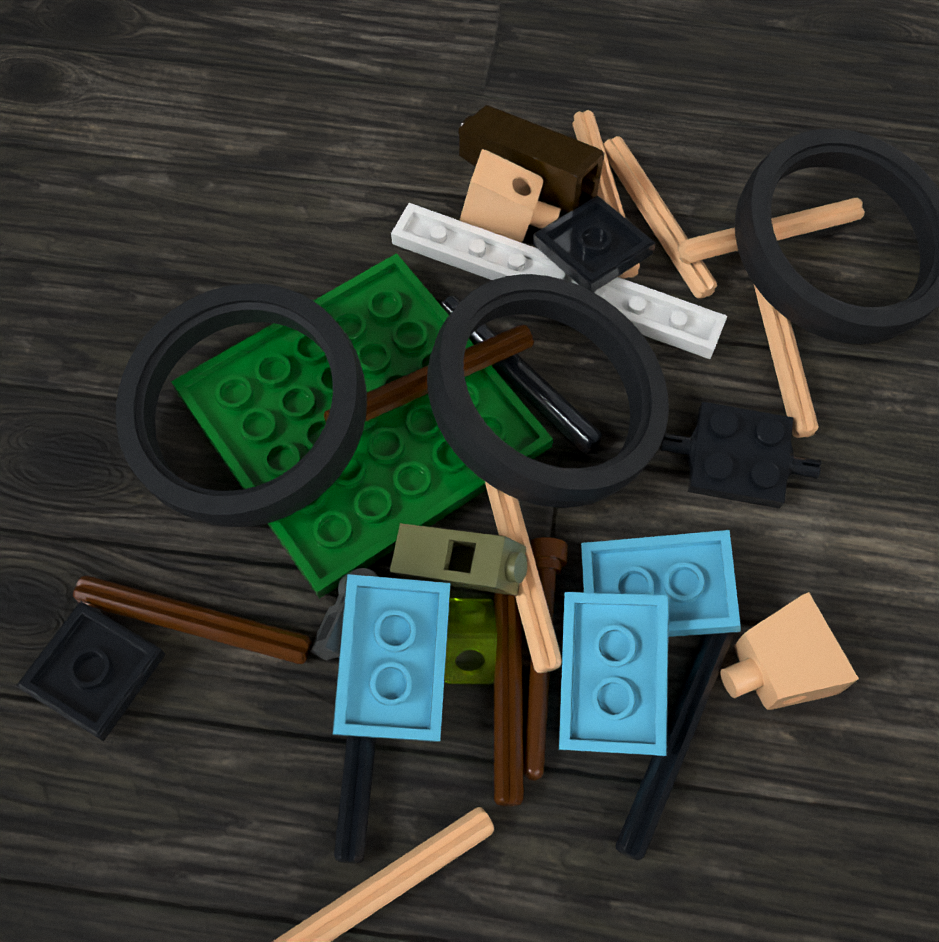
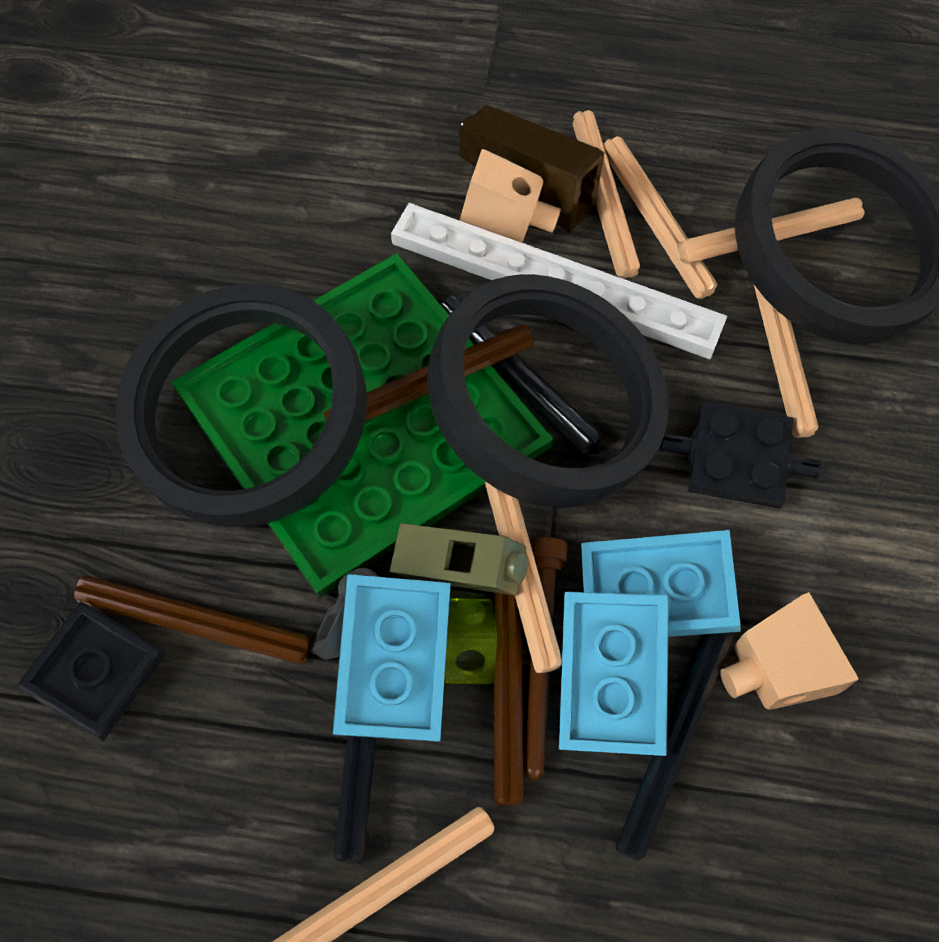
(593, 244): black plate -> none

